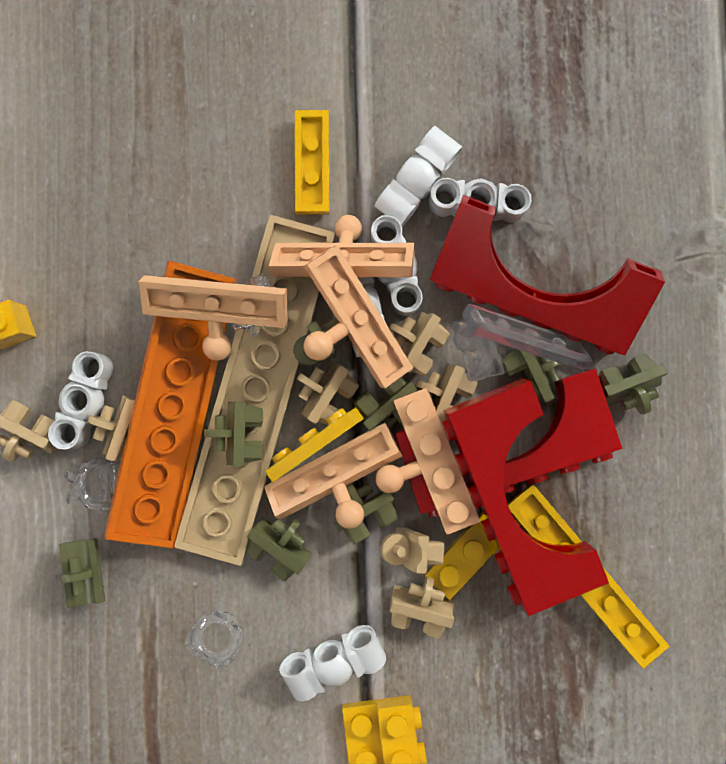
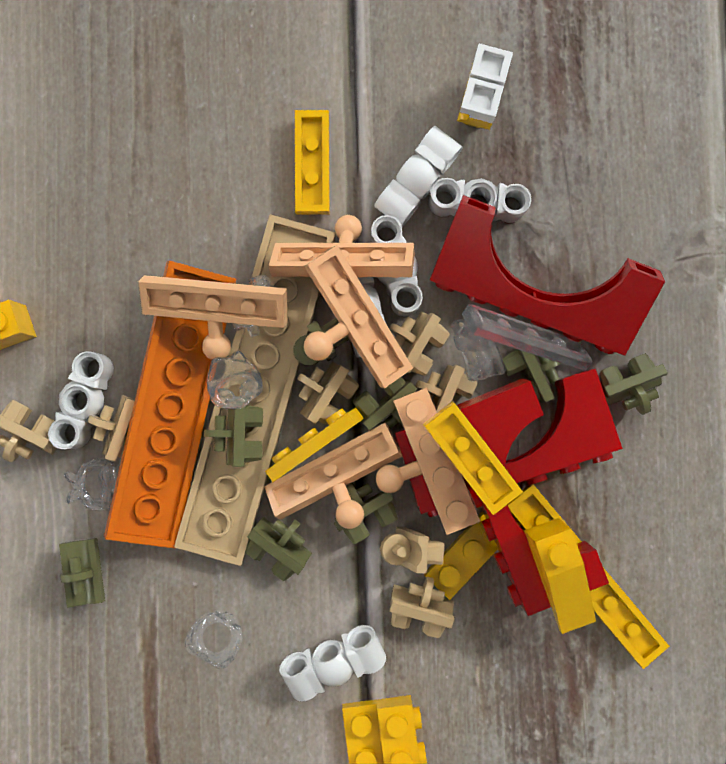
(231, 371): none -> clear piece
(472, 458): none -> yellow plate
(484, 86): none -> white hips
(562, 574): none -> yellow slope

